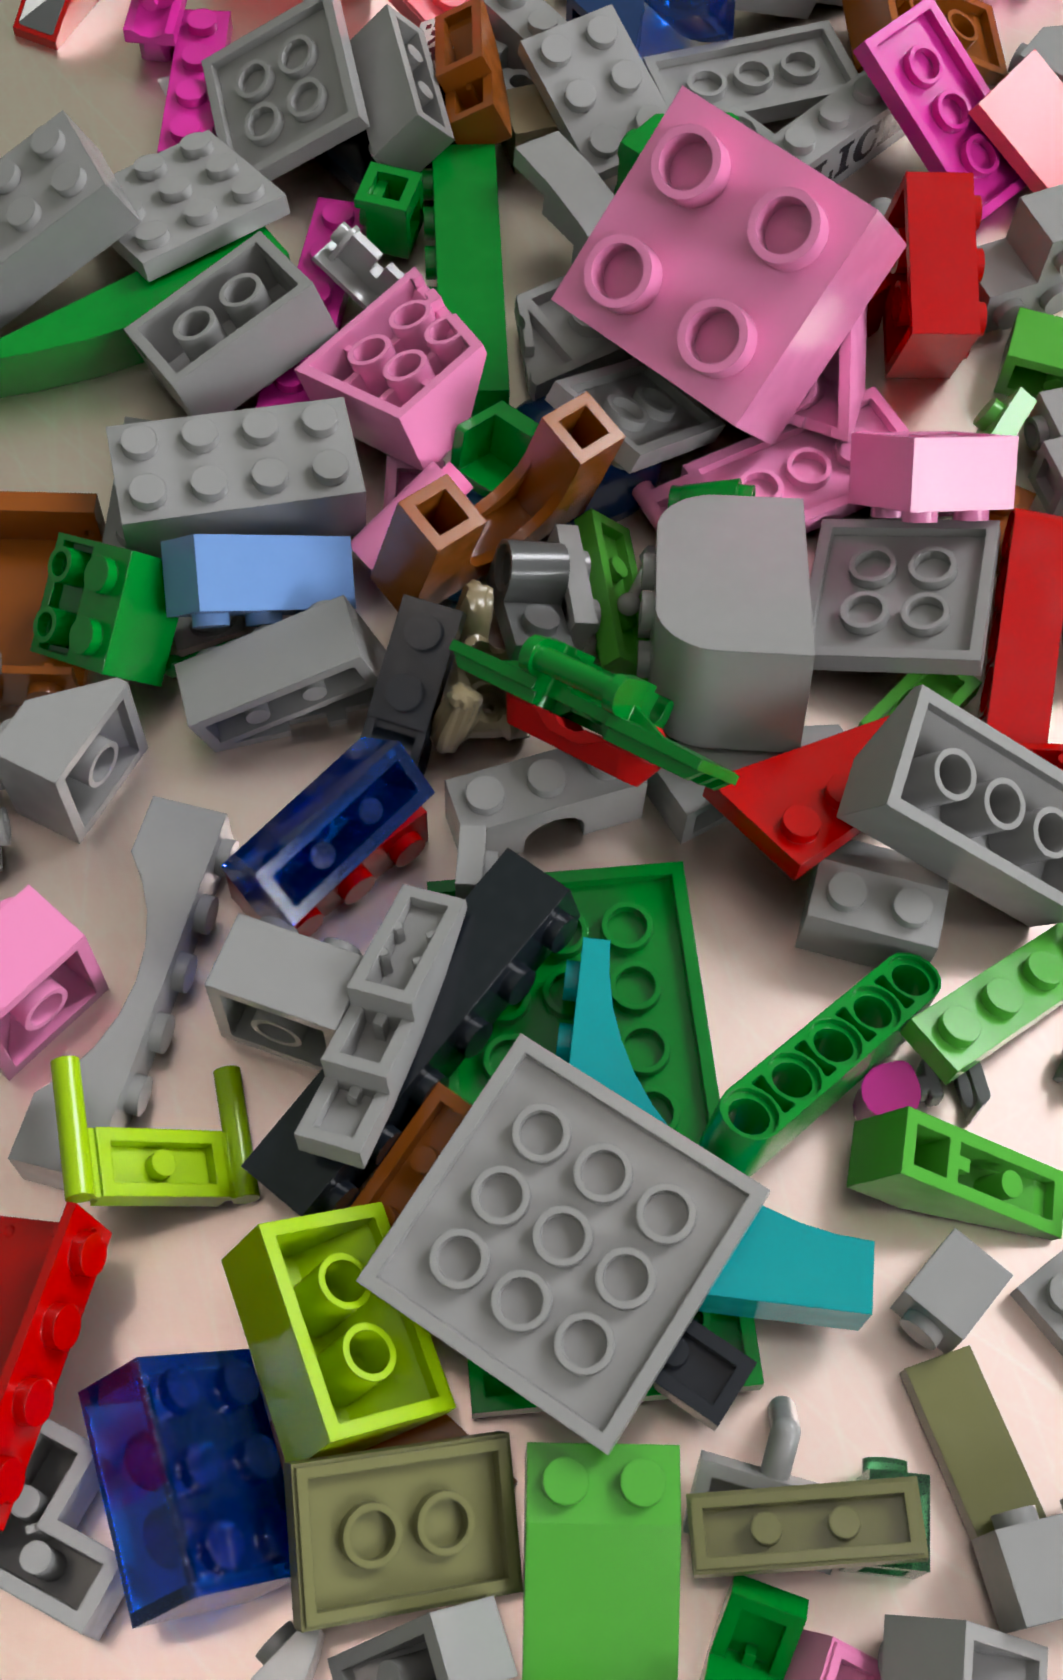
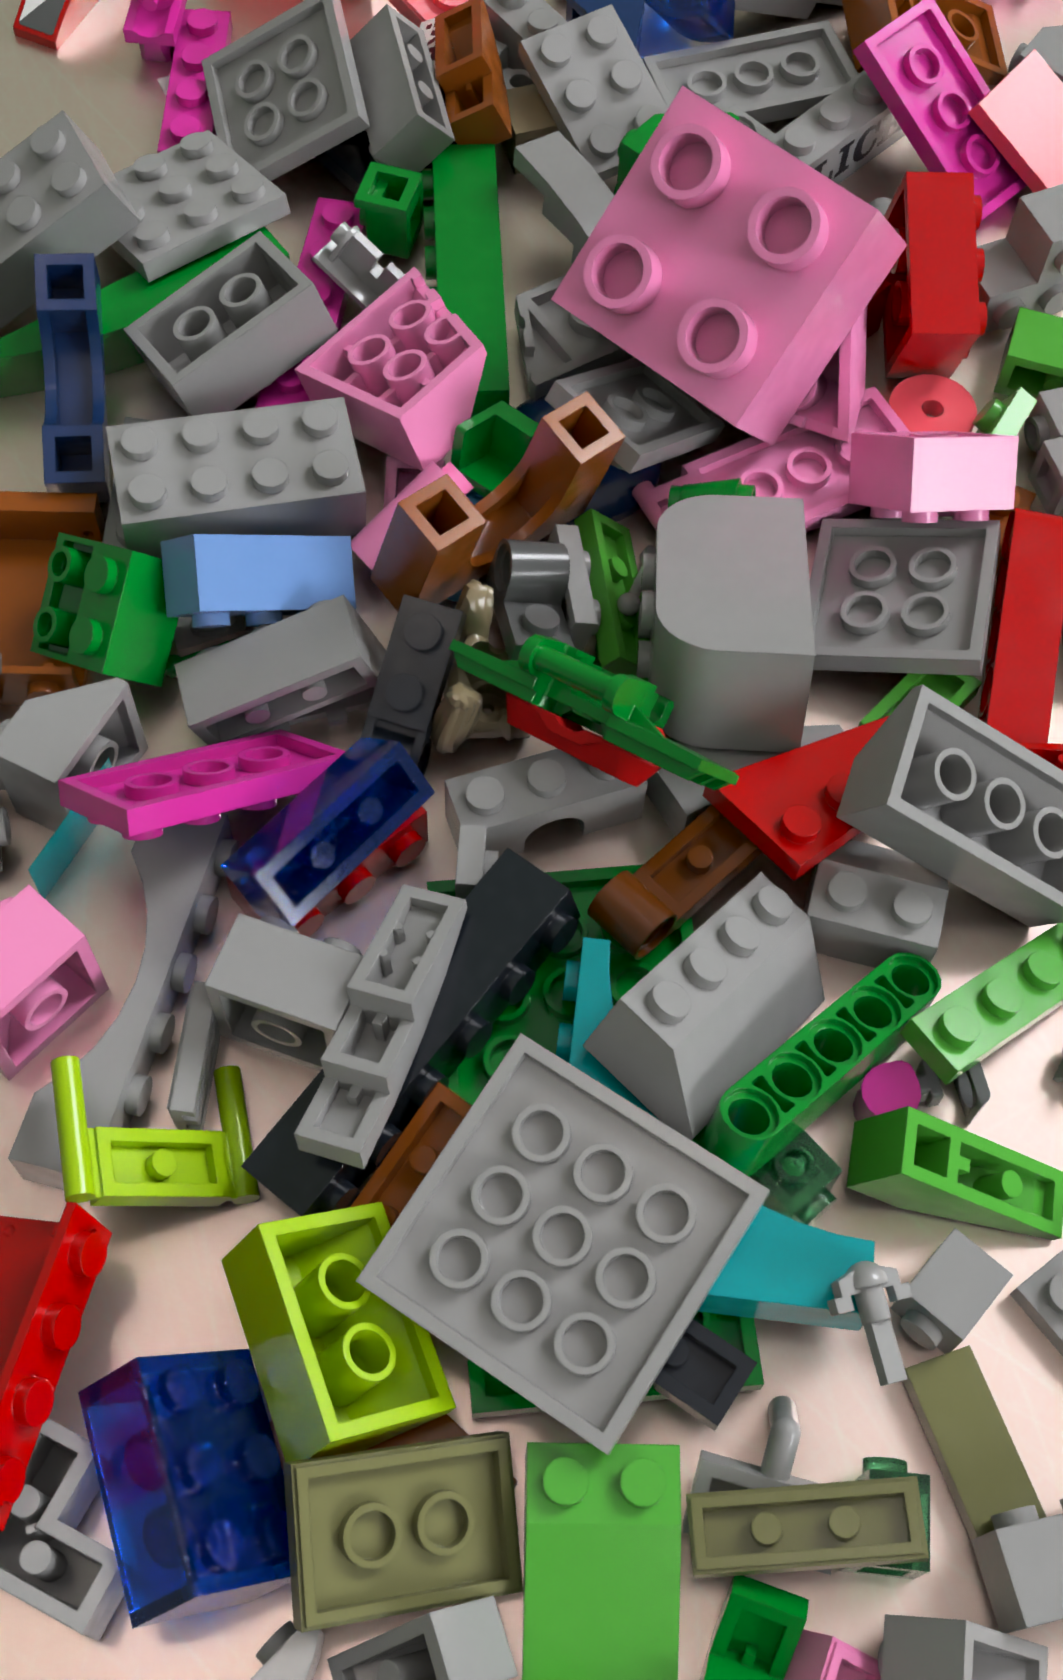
(61, 849): none -> teal sticker
(73, 374): none -> dark blue arch
(194, 1062): none -> light grey tile
(197, 783): none -> dark pink plate
(673, 884): none -> reddish brown plate
(713, 1007): none -> light grey slope
(800, 1180): none -> clear green brick
(866, 1283): none -> light grey piece
(934, 396): none -> coral piece

